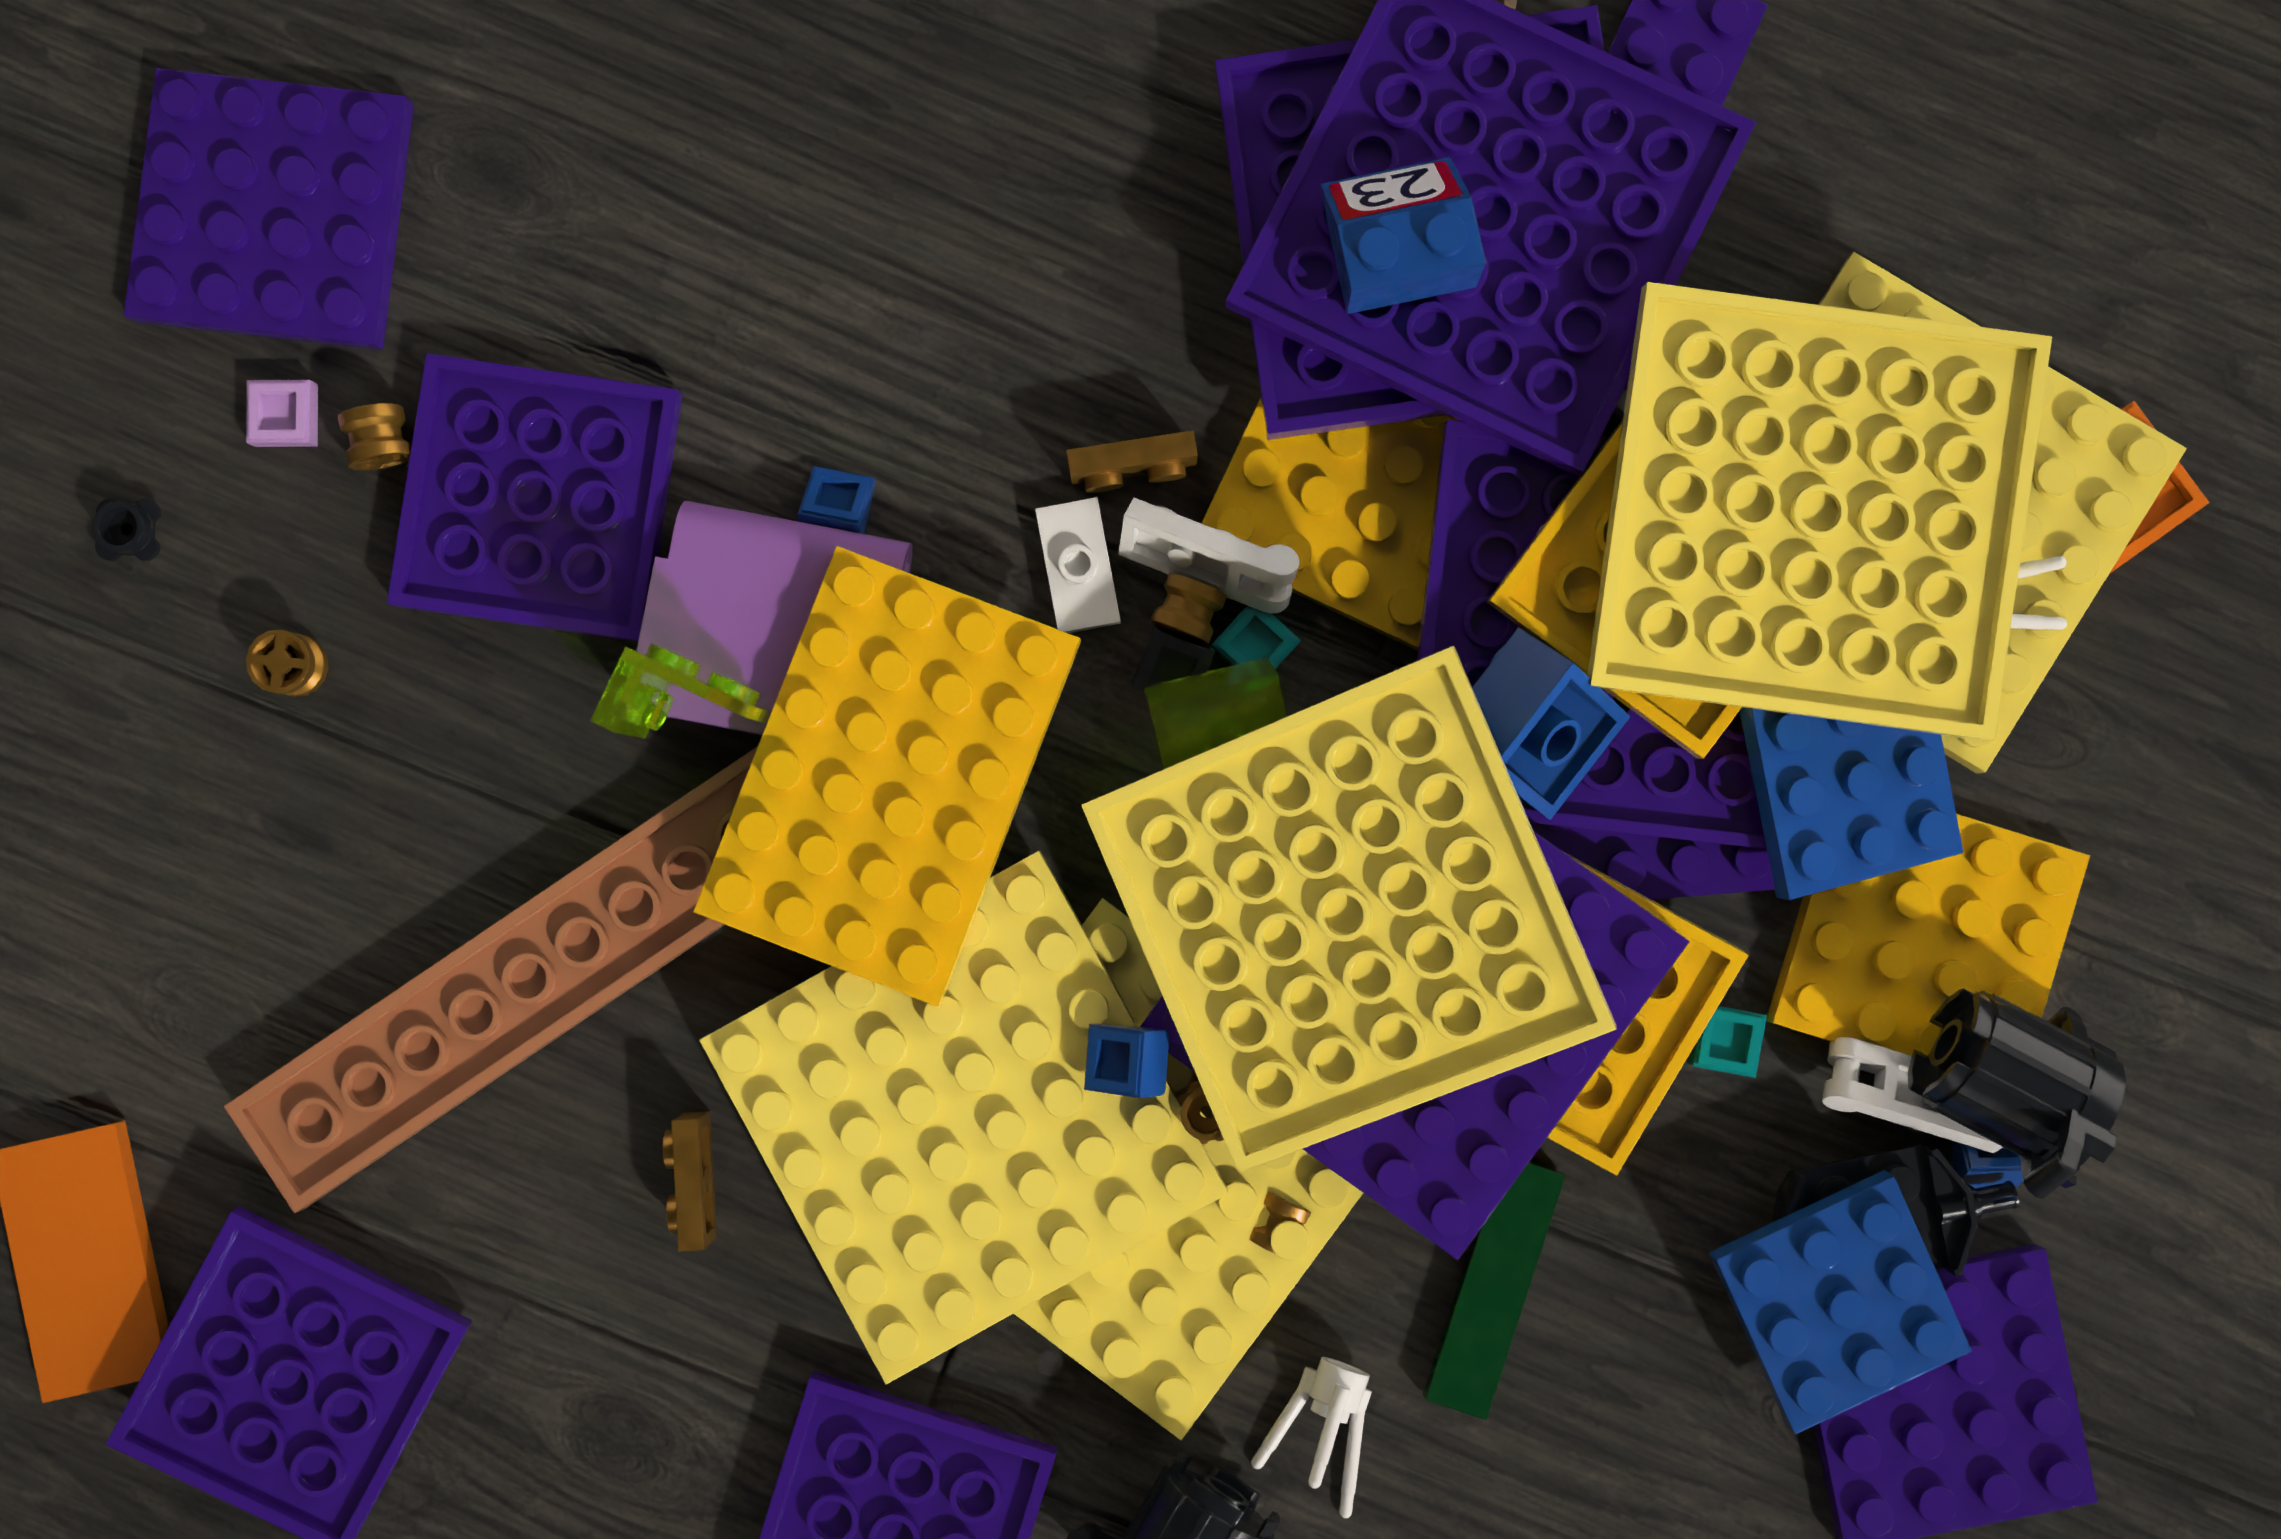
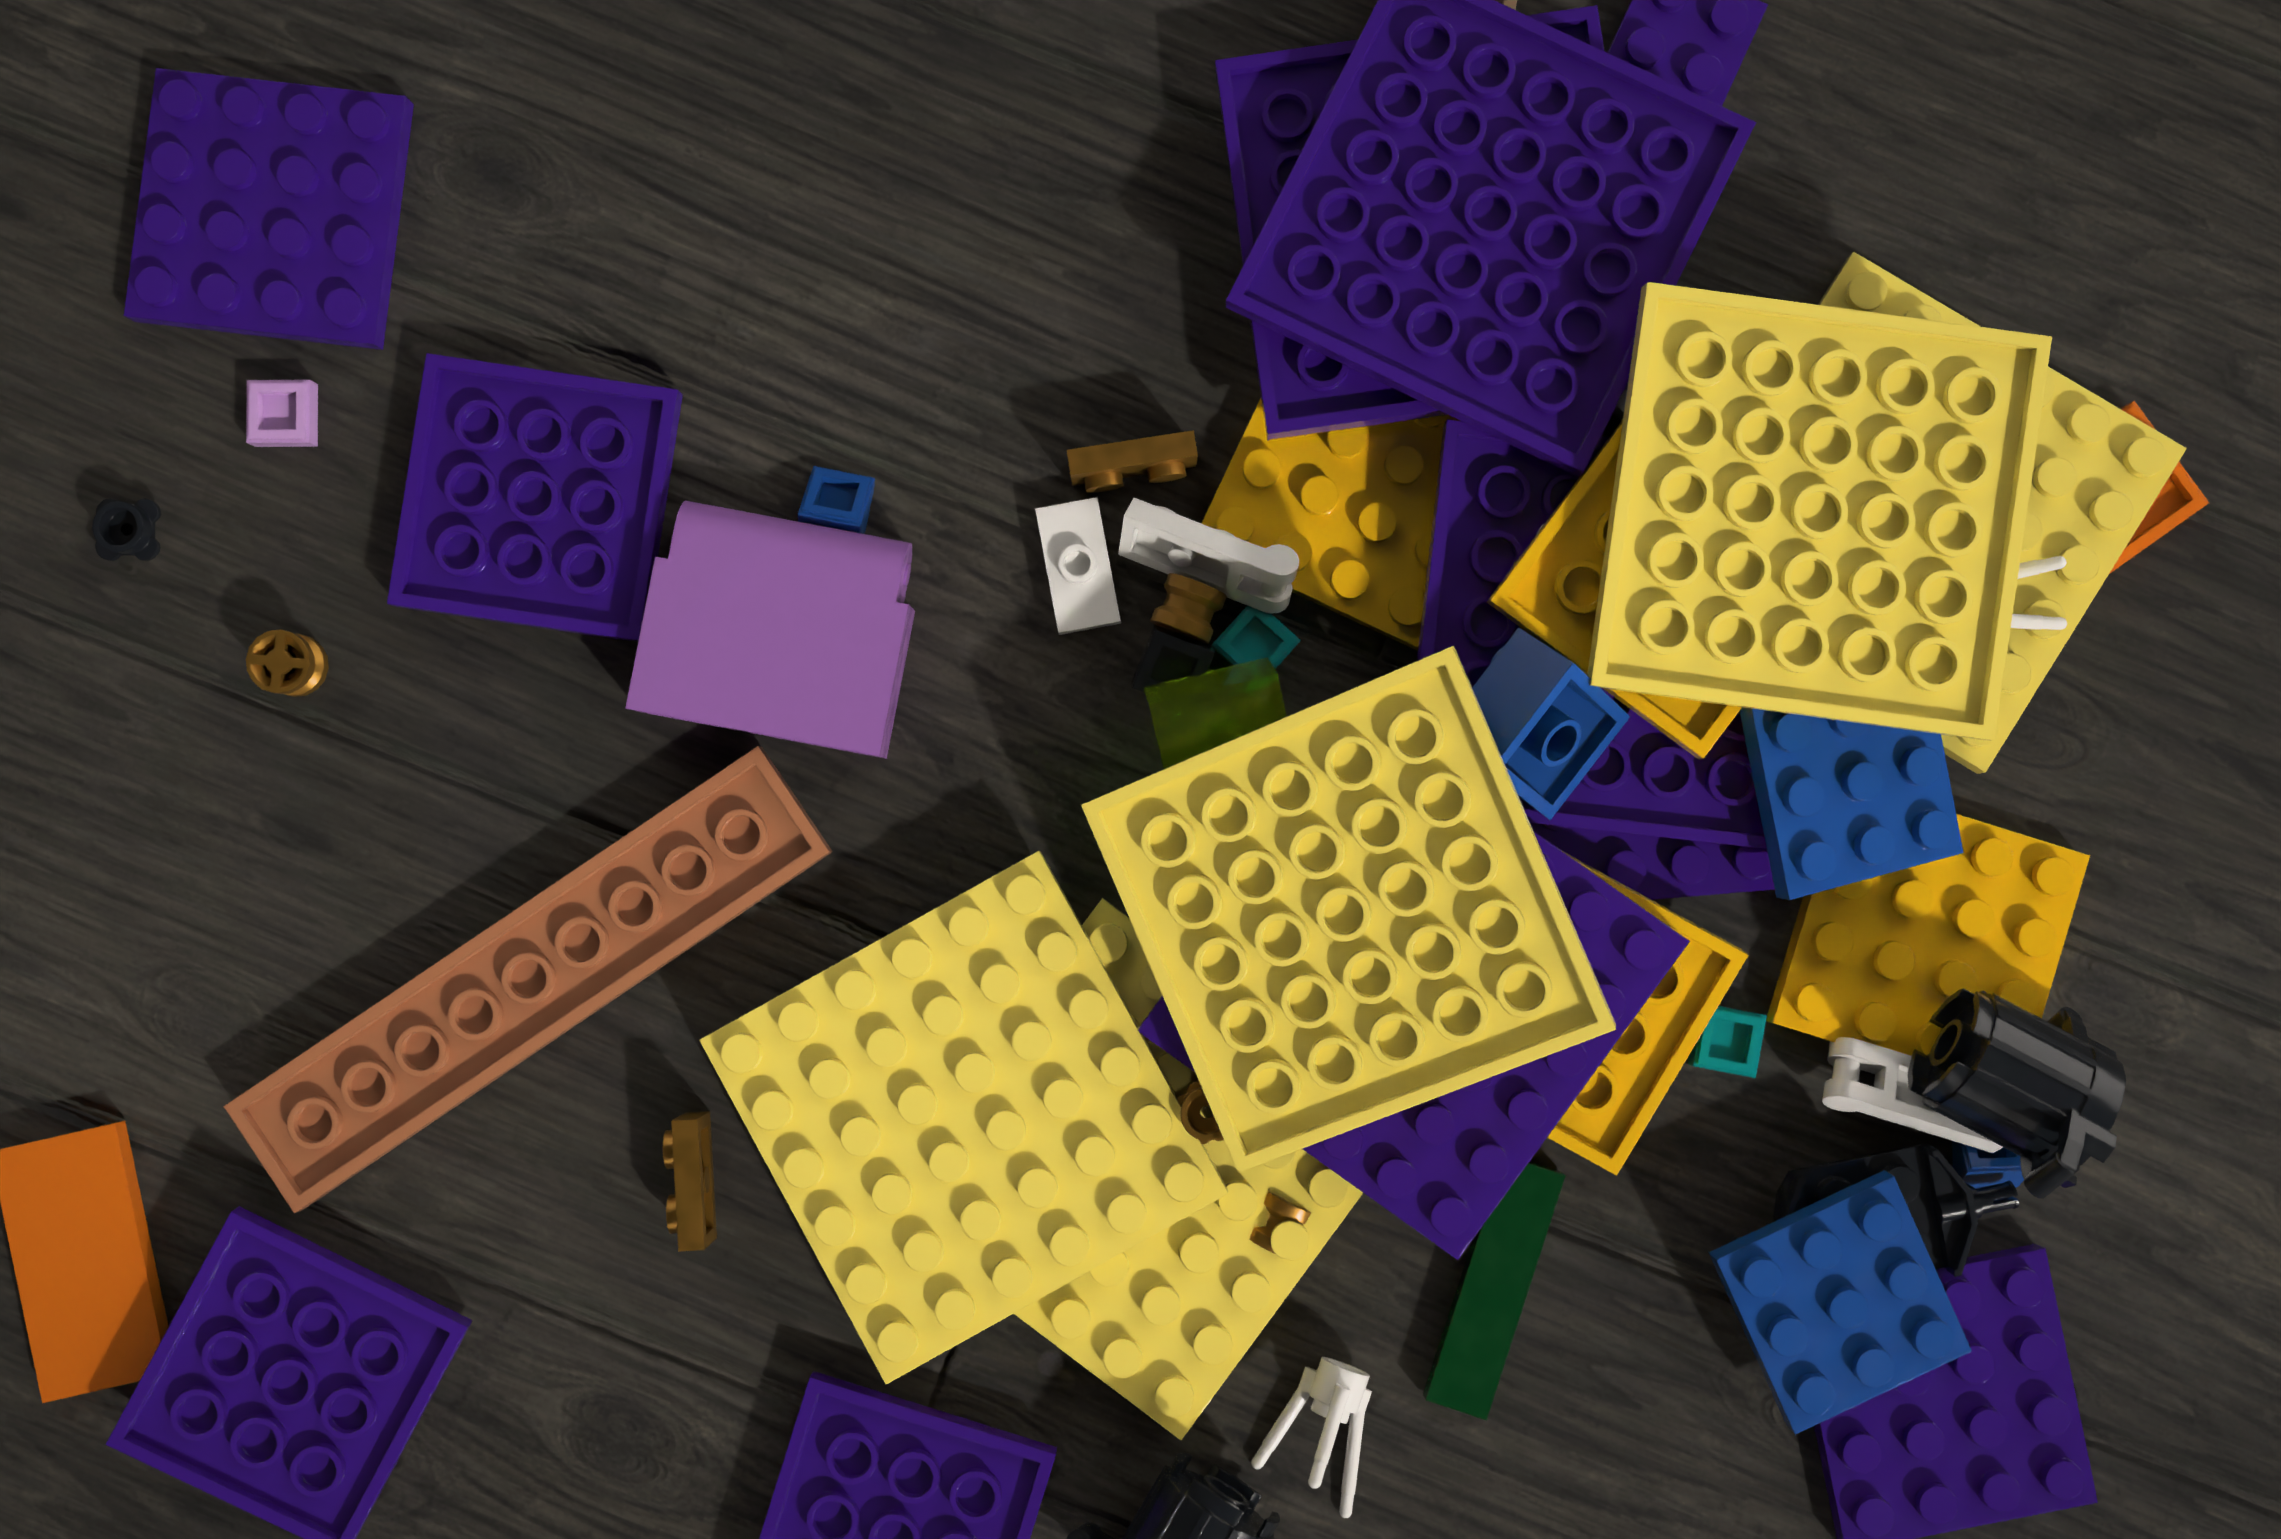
(375, 436): pearl gold wheel -> none
(639, 687): clear neon green bracket -> none
(887, 776): yellow plate -> none
(1126, 1060): blue slope -> none
(1403, 235): blue slope -> none

